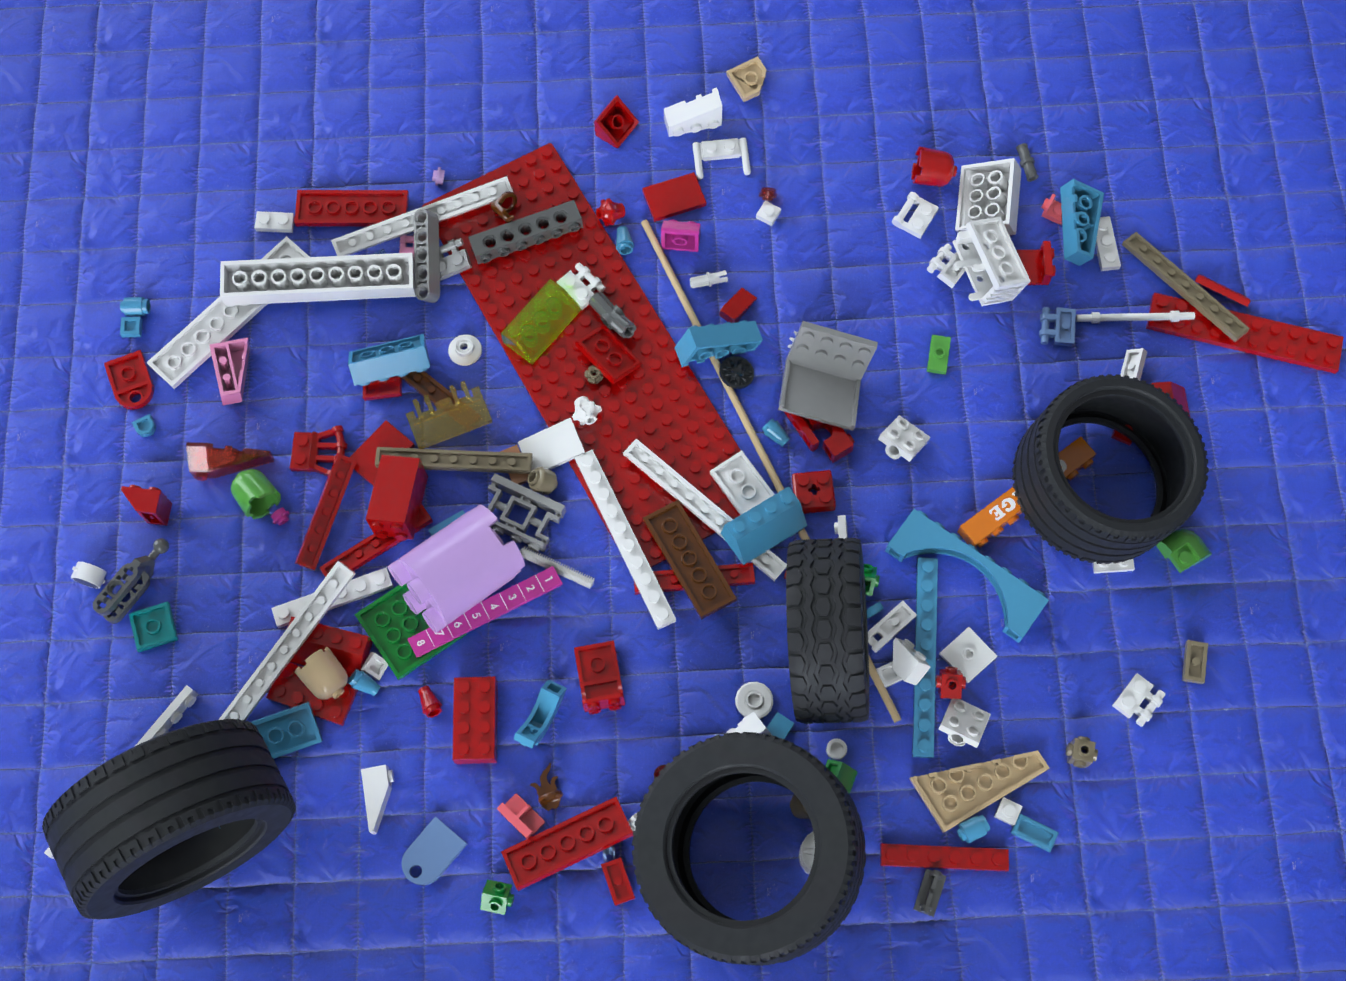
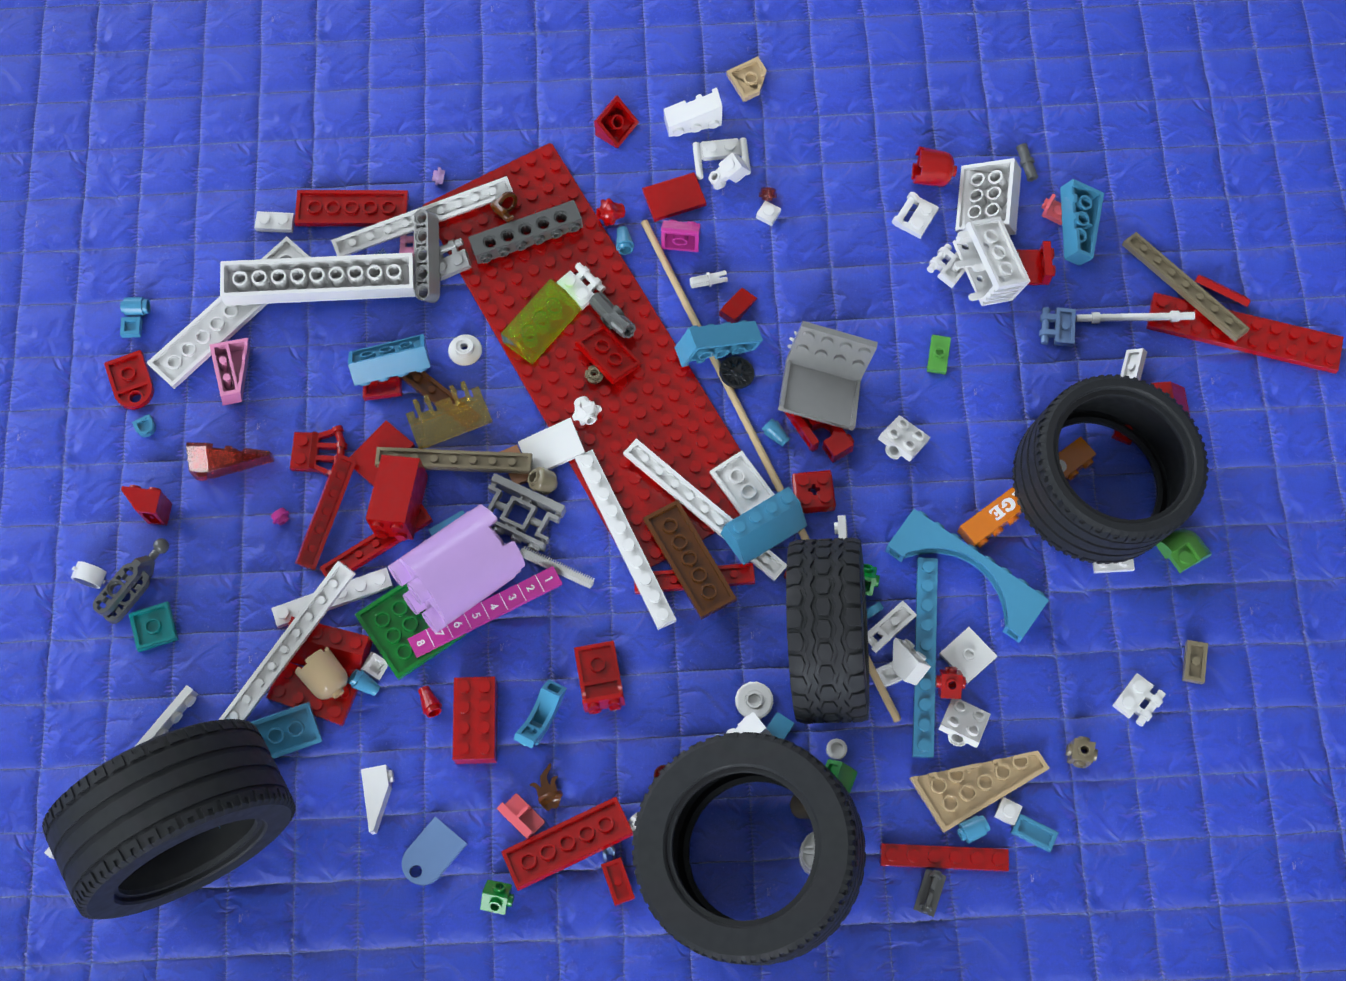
(254, 493): bright green cylinder -> none
(730, 168): none -> white brick
(1106, 246): white plate -> none

